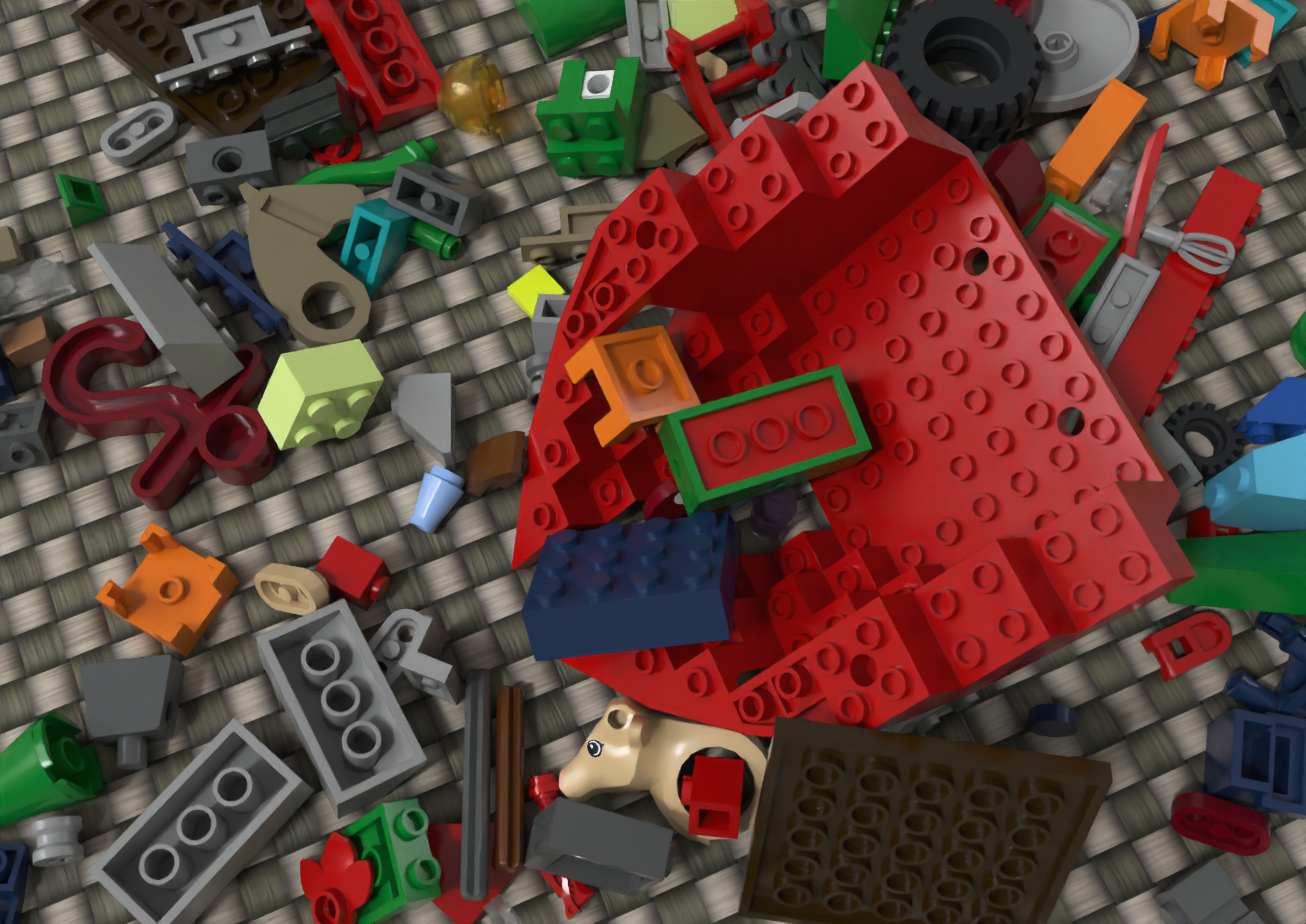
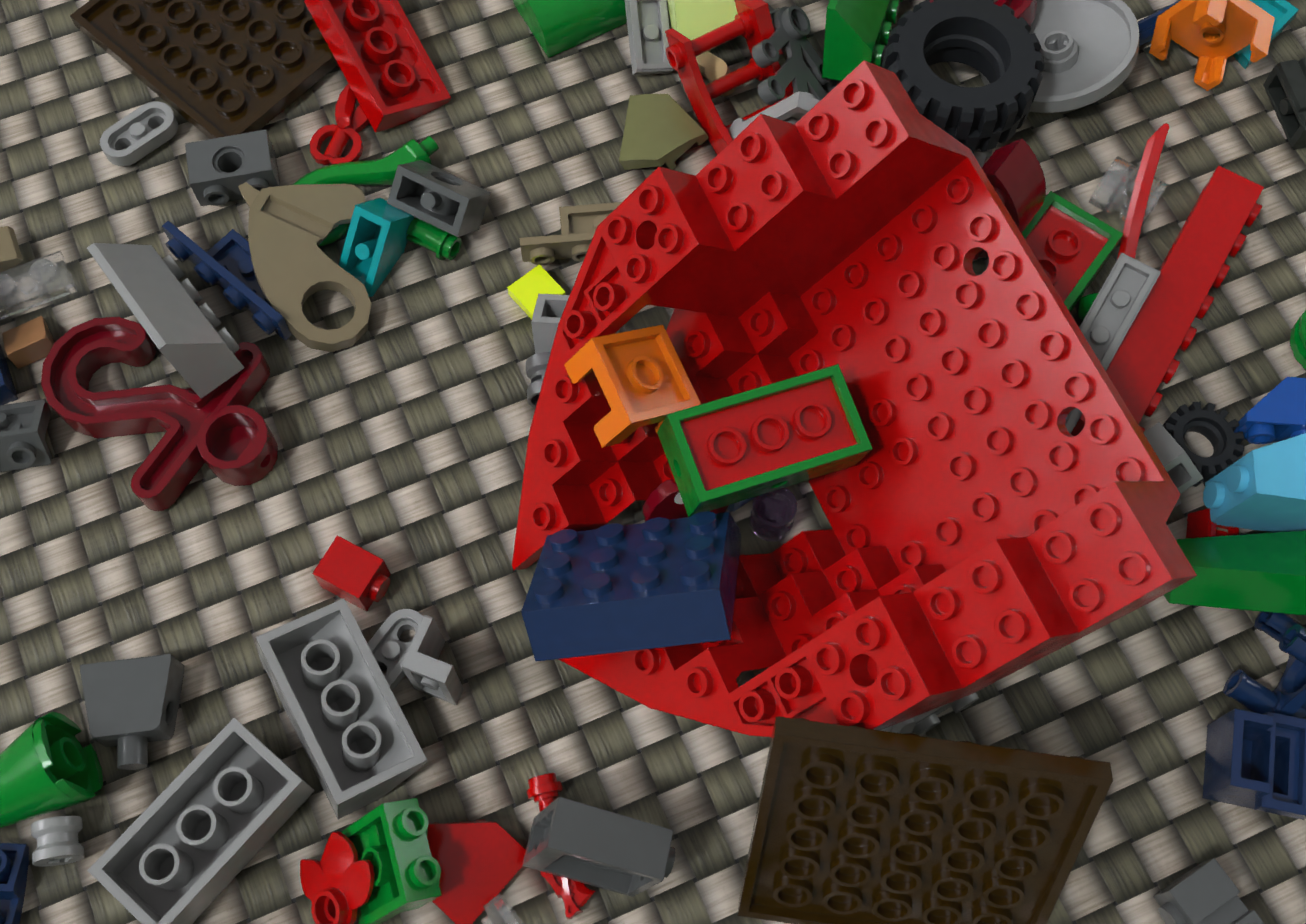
(80, 199): green slope -> none
(171, 591): orange panel -> none
(230, 43): light grey bracket -> none
(292, 588): tan plate -> none
(310, 119): pearl dark grey brick -> none
(319, 394): yellowish green brick -> none
(428, 413): light grey slope -> none
(436, 498): light blue cone -> none
(473, 97): clear yellow cylinder -> none
(476, 786): dark grey axle -> none
(495, 463): reddish brown slope -> none
(509, 780): reddish brown axle -> none
(595, 118): green brick -> none
(646, 751): tan animal -> none
(714, 796): red brick -> none
(1052, 720): dark blue tile -> none
(1094, 141): orange slope -> none
(1181, 242): light grey piece -> none
(1202, 638): red plate -> none
(1220, 824): dark red plate -> none

